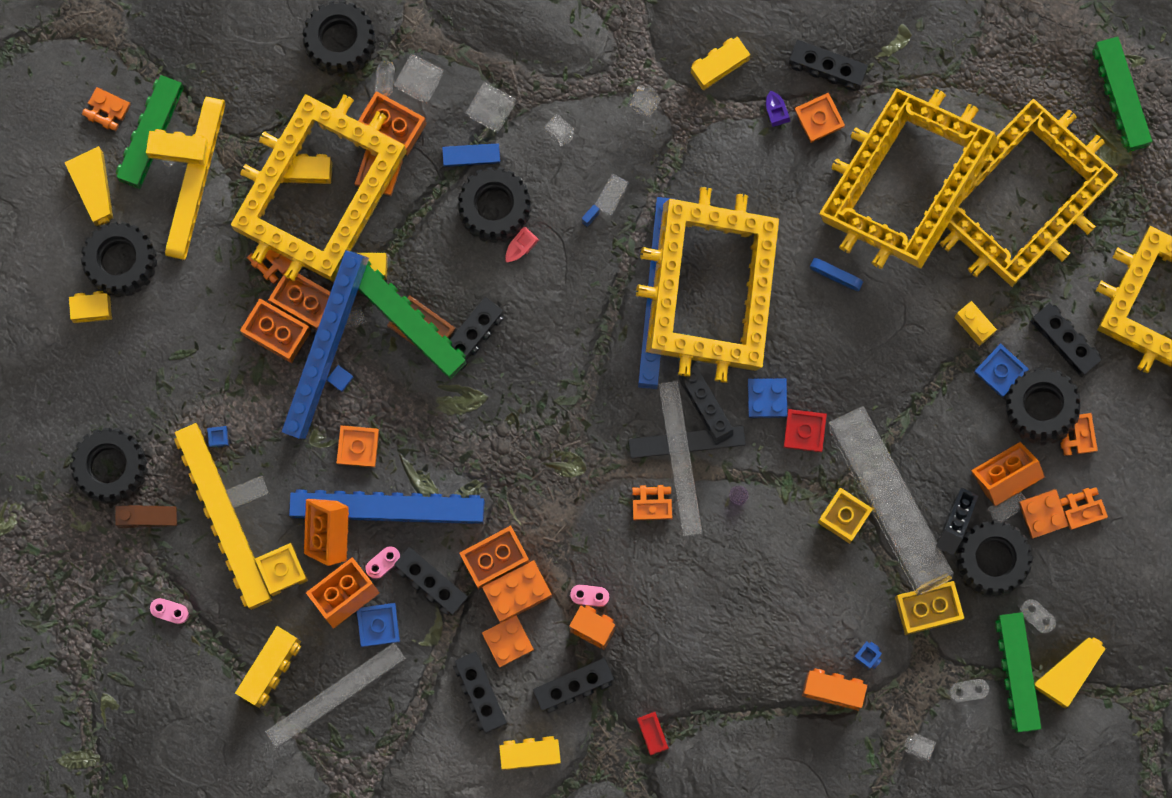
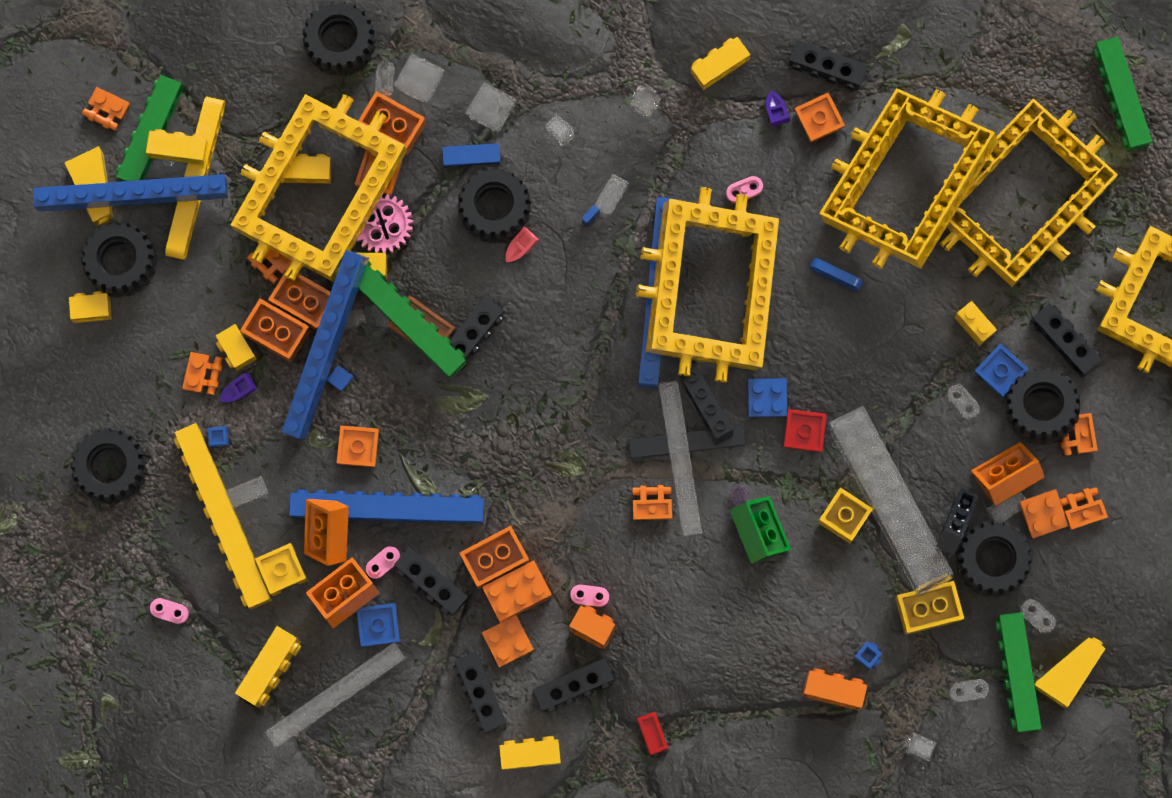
(130, 193): none -> blue brick
(145, 516): reddish brown slope -> none
(196, 373): none -> orange plate
(236, 348): none -> yellow brick
(238, 389): none -> dark purple plate
(398, 218): none -> bright pink gear
(743, 187): none -> bright pink plate
(760, 529): none -> green slope
(965, 400): none -> clear plate

